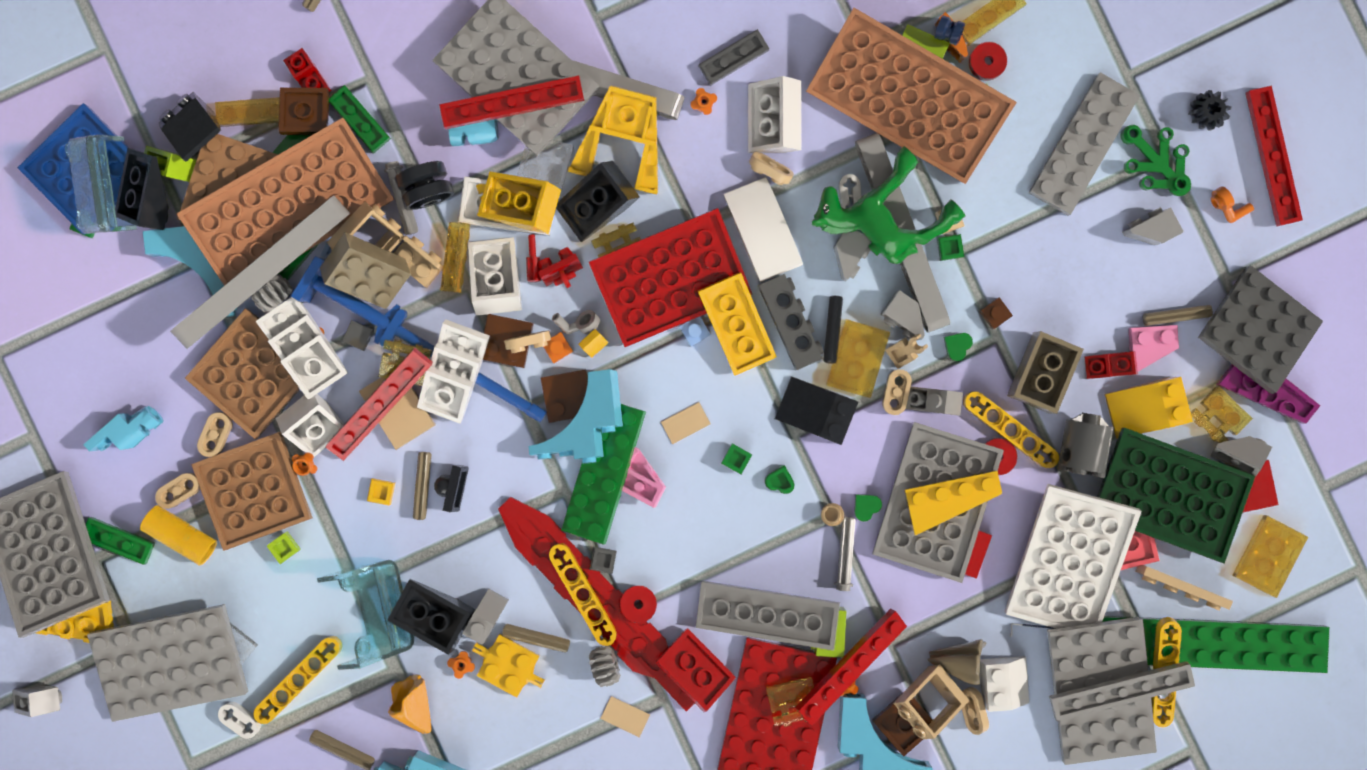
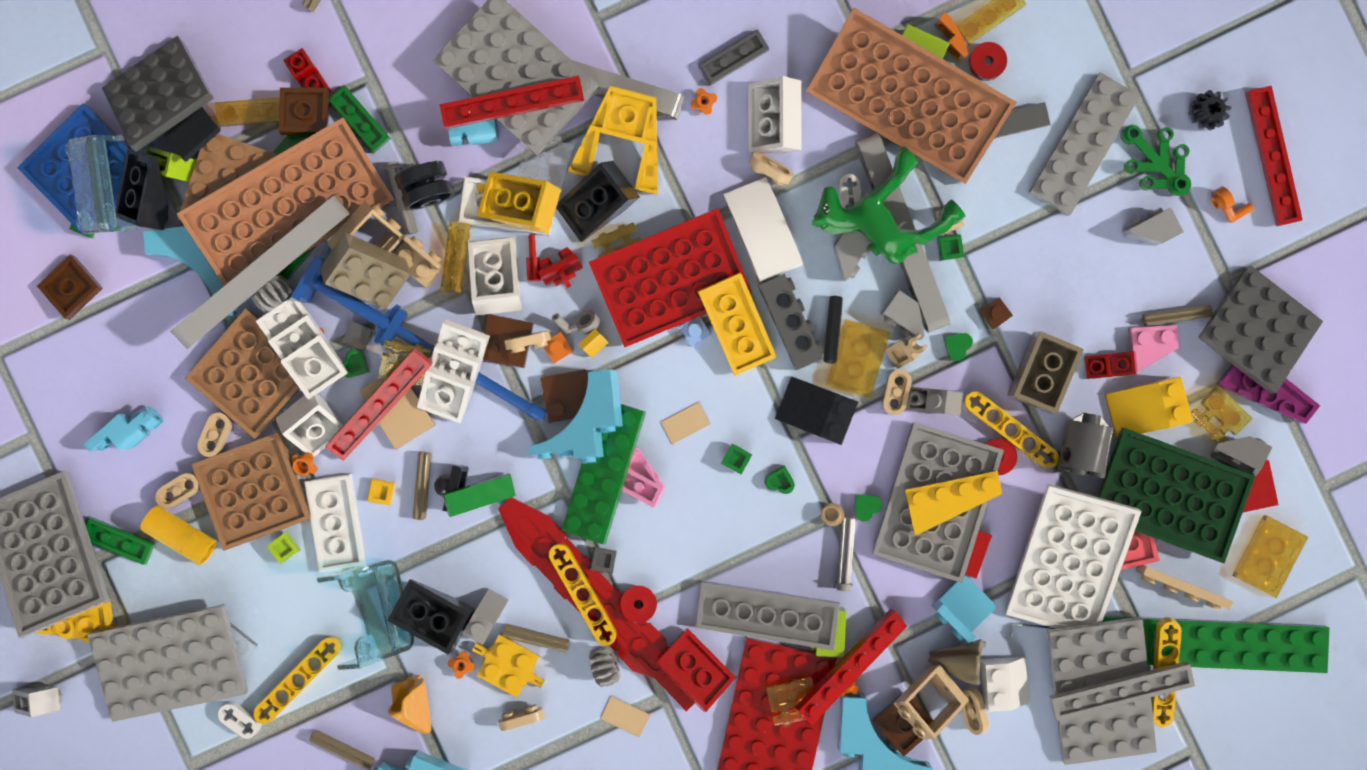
(69, 287): none -> reddish brown plate
(157, 93): none -> dark grey plate
(335, 523): none -> white tile
(355, 363): none -> green tile
(479, 495): none -> green tile
(513, 720): none -> tan plate
(949, 30): dark blue wheel -> none
(963, 608): none -> medium azure bracket
(1025, 119): none -> dark grey tile

